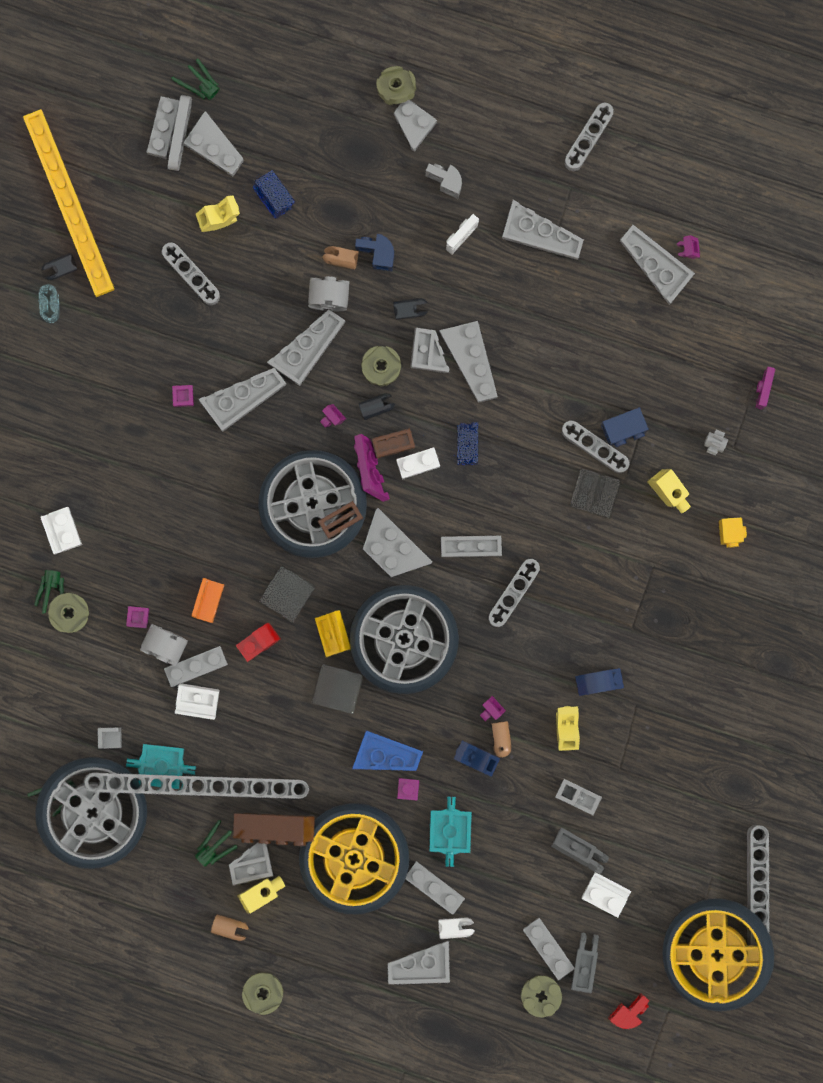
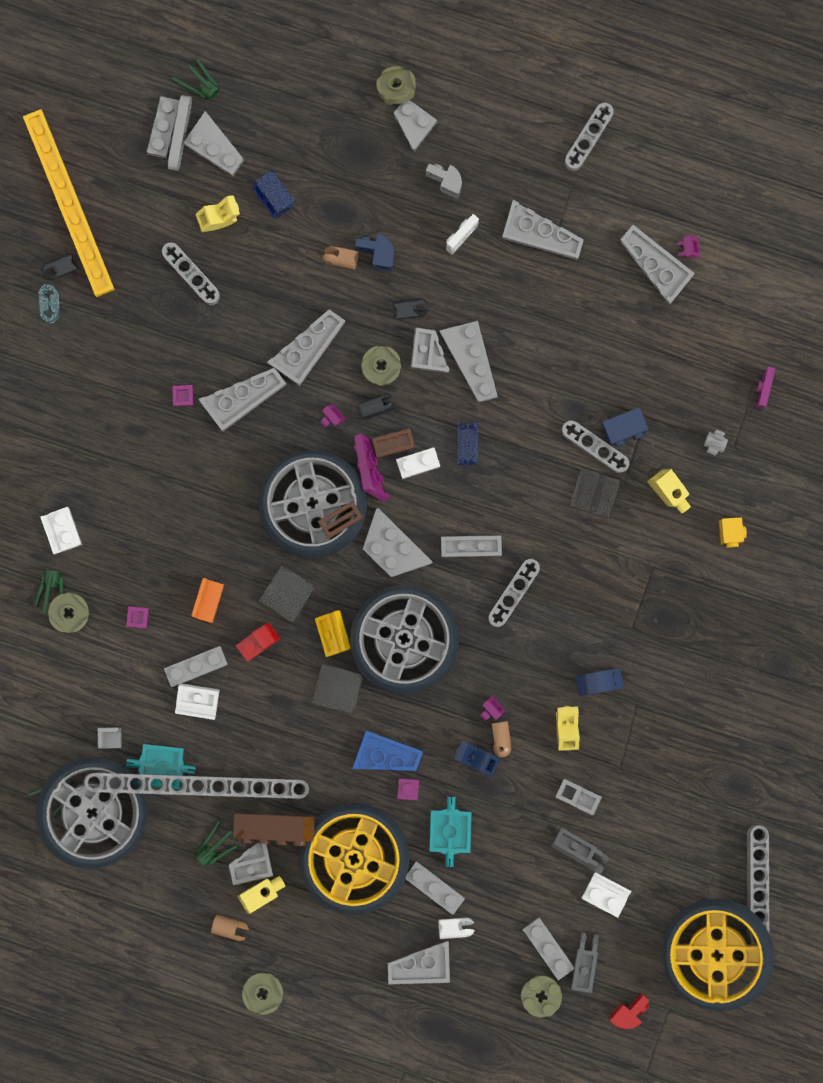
(163, 644): light grey brick -> none
(328, 294): light grey brick -> none

